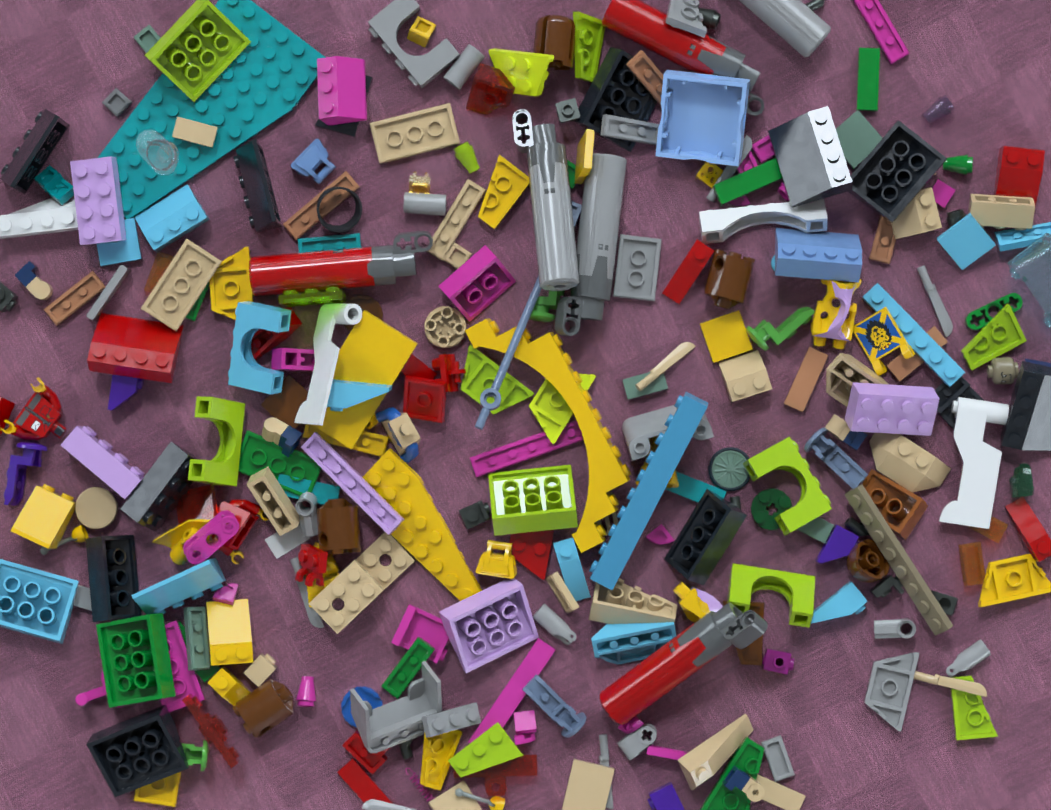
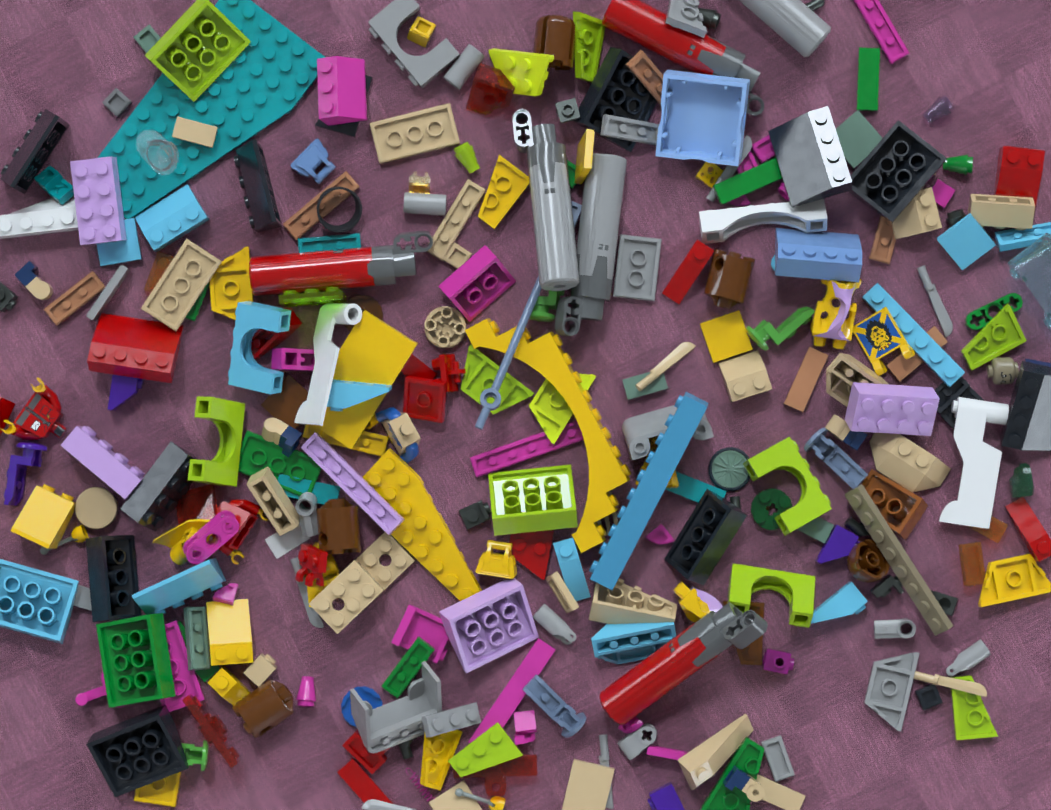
(928, 696): none -> black tile

